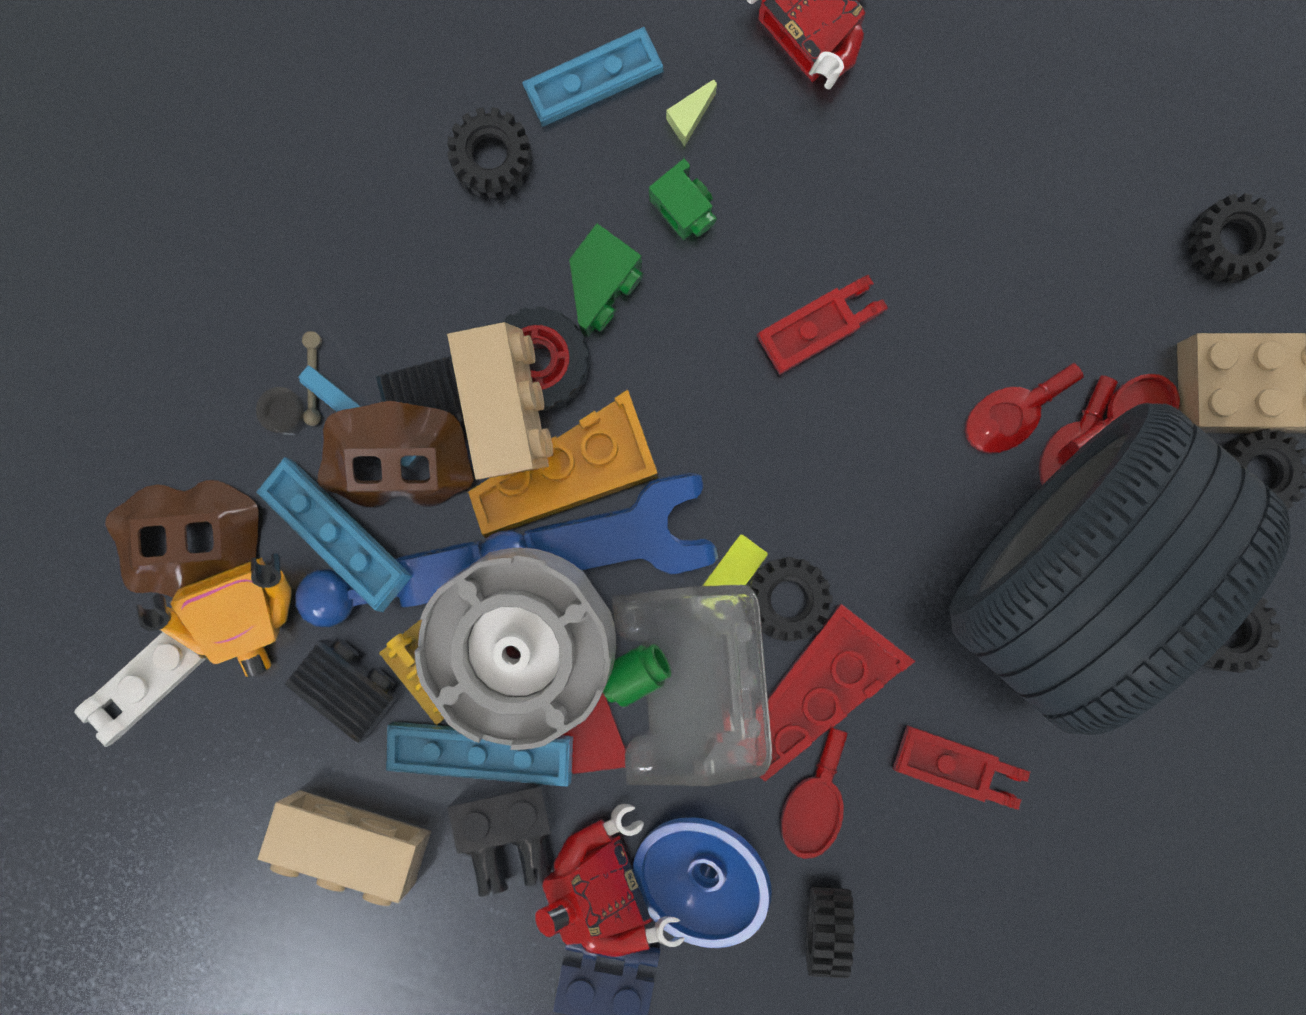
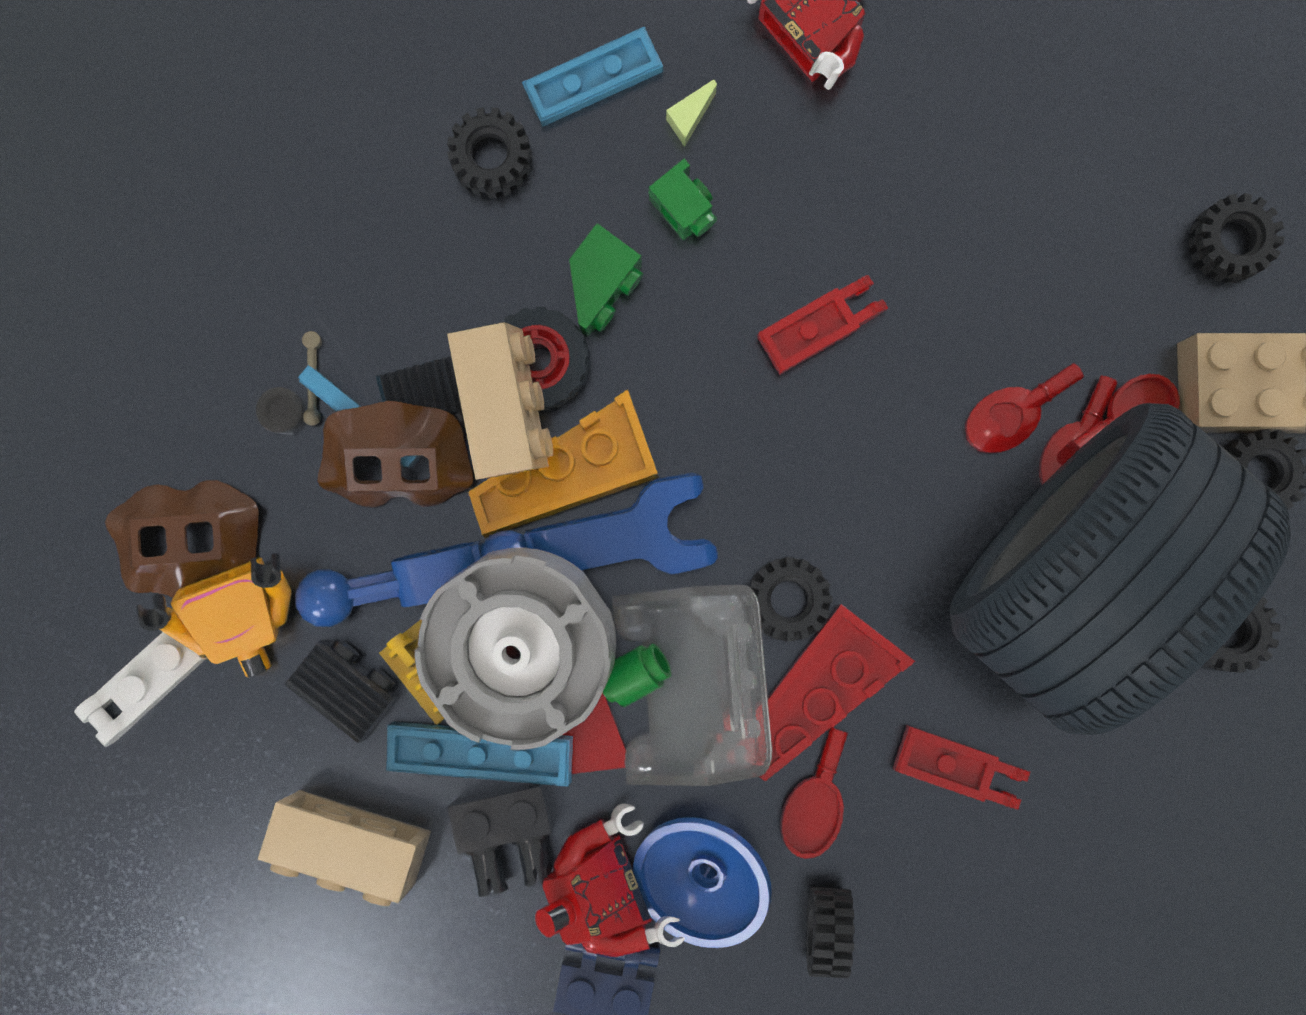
(334, 534): dark azure tile -> none
(737, 564): neon yellow sticker -> none

